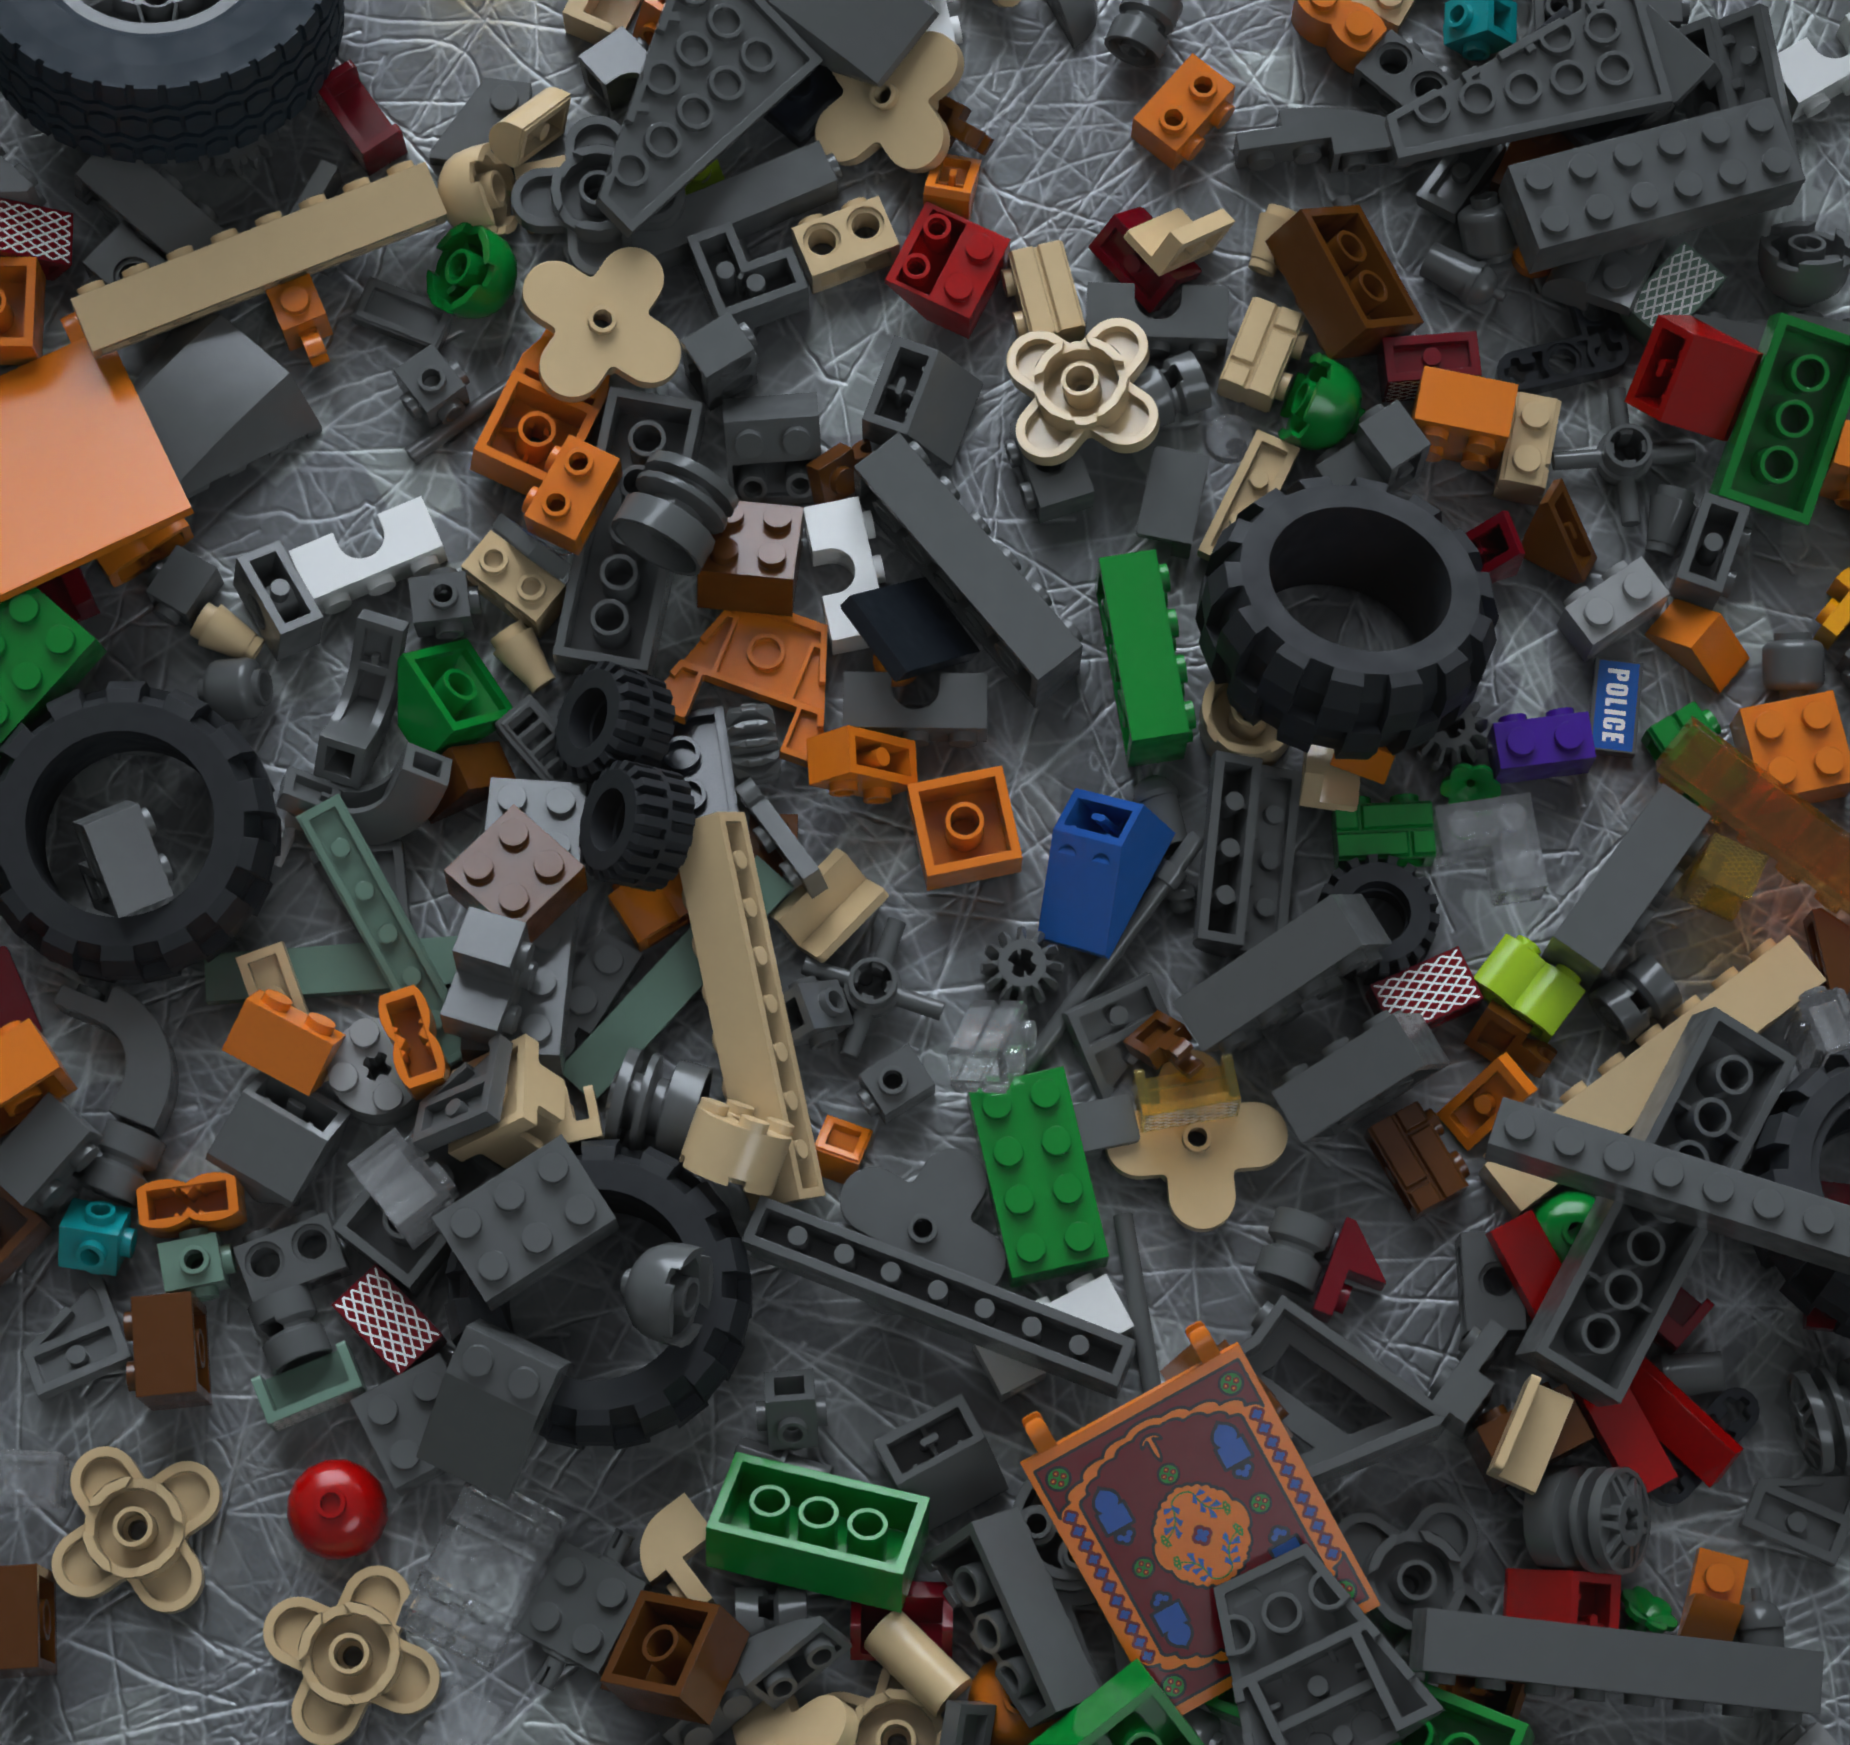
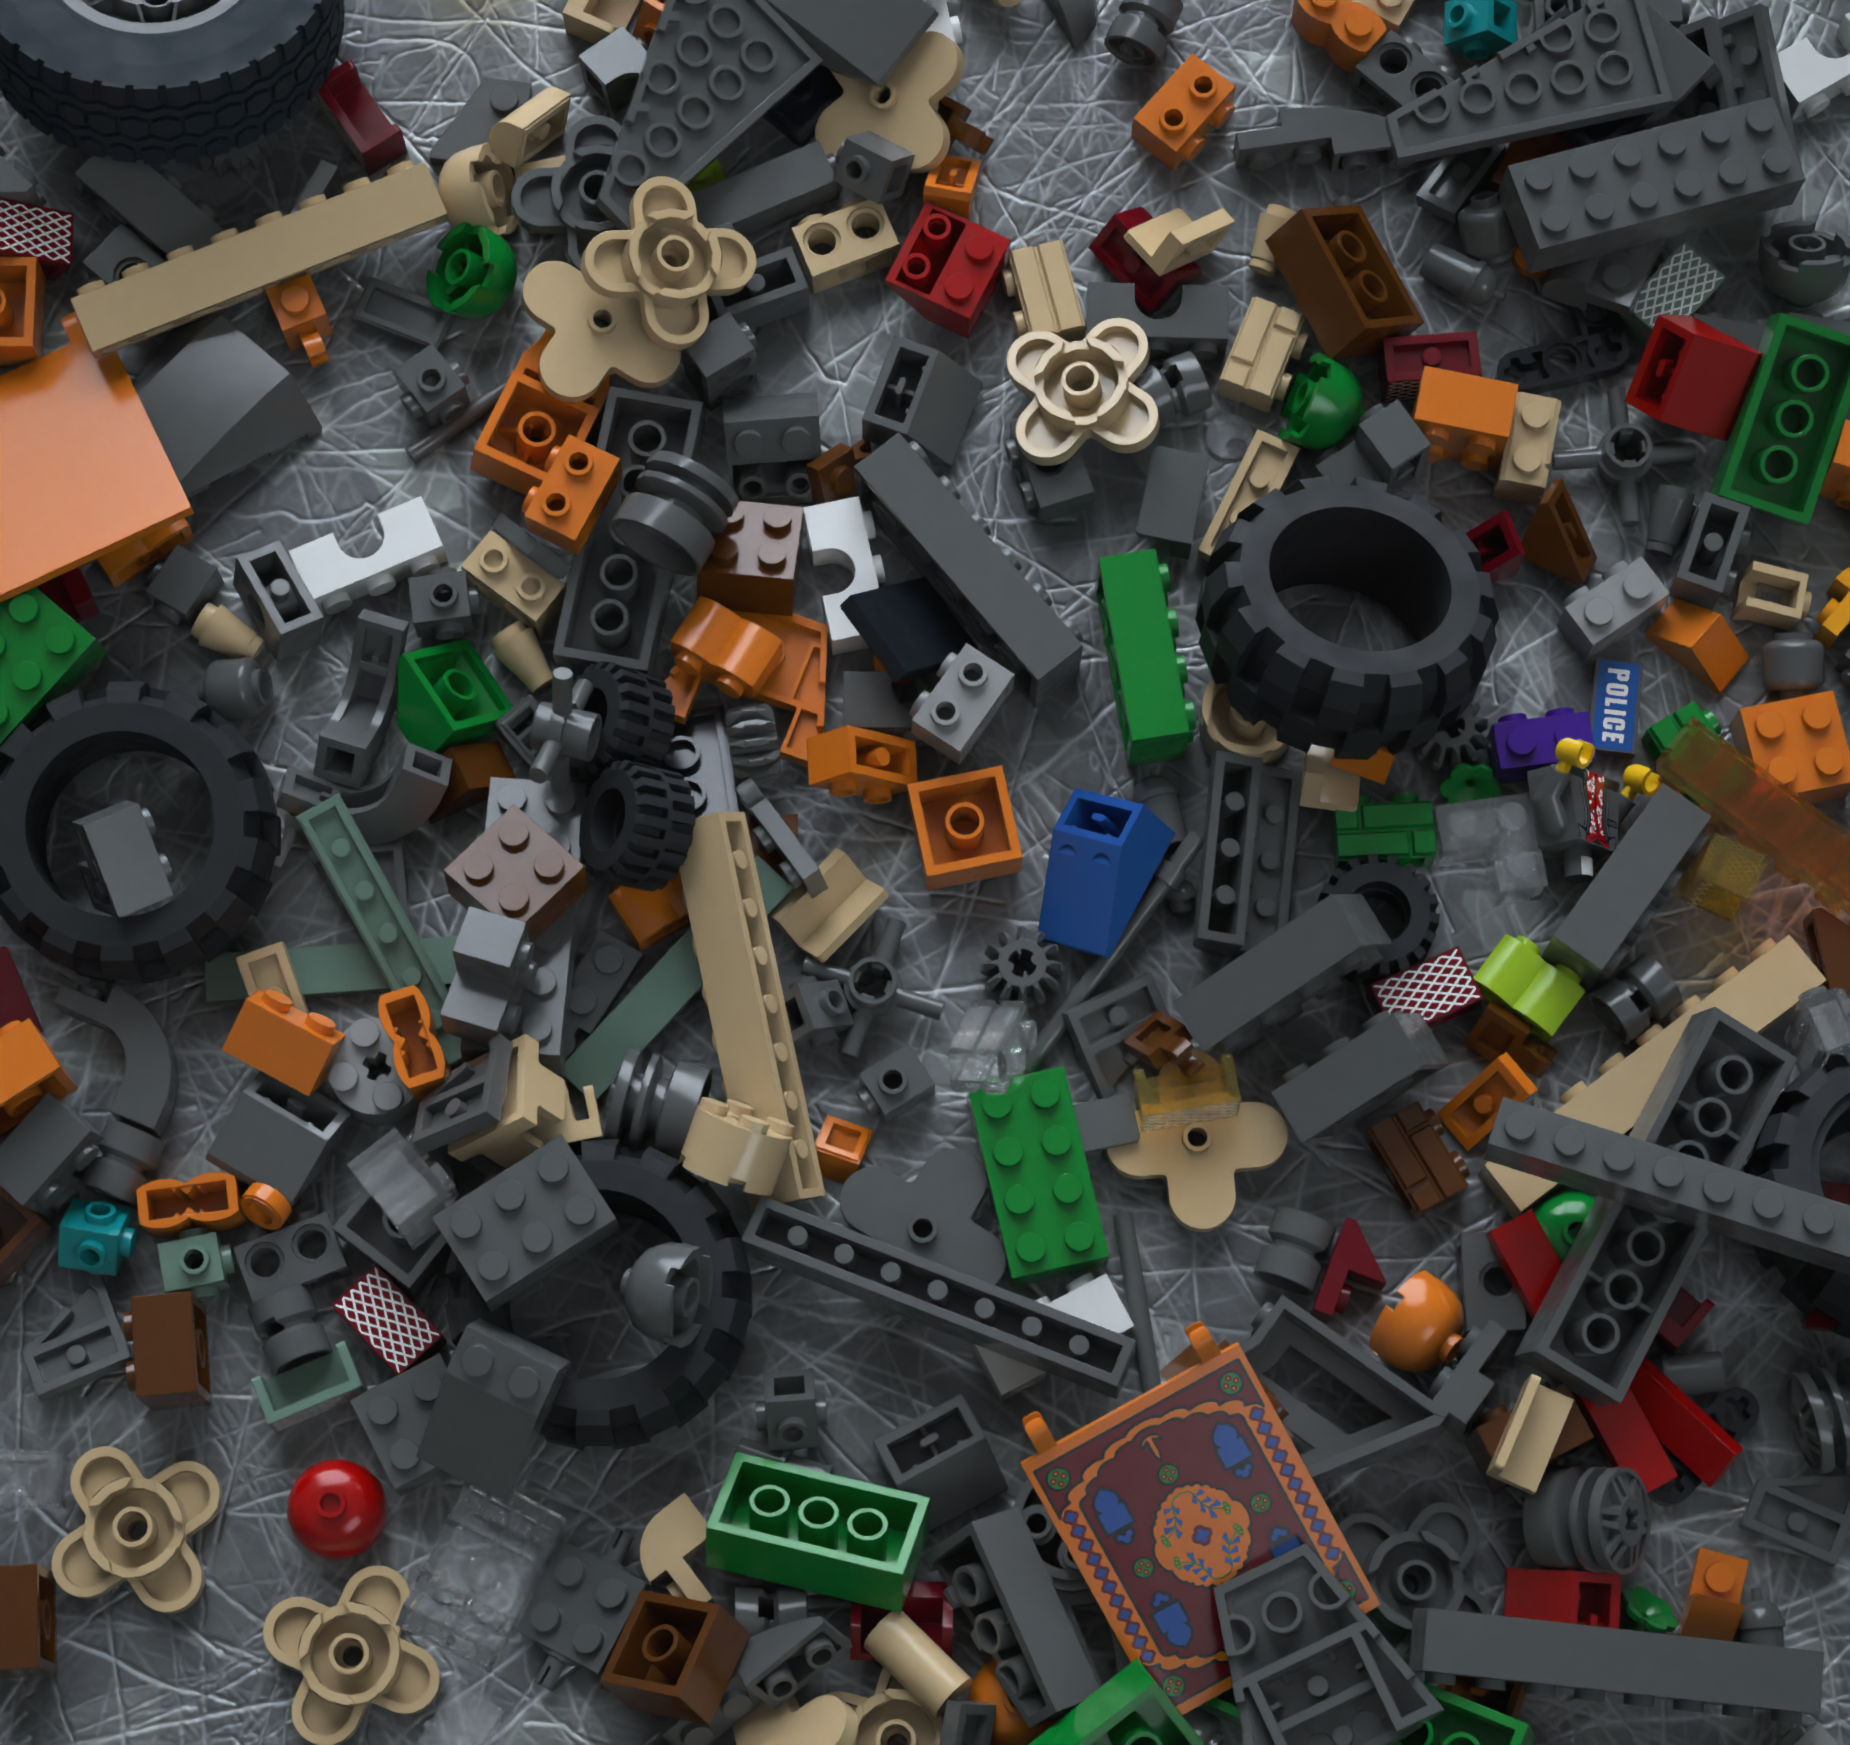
(265, 1206): none -> orange tile
(563, 730): none -> dark grey bar
(661, 231): none -> tan plant
(725, 648): none -> orange brick
(873, 167): none -> dark grey brick
(961, 702): none -> light grey brick
(1421, 1327): none -> orange cylinder
(1581, 810): none -> torso
(1771, 596): none -> tan window

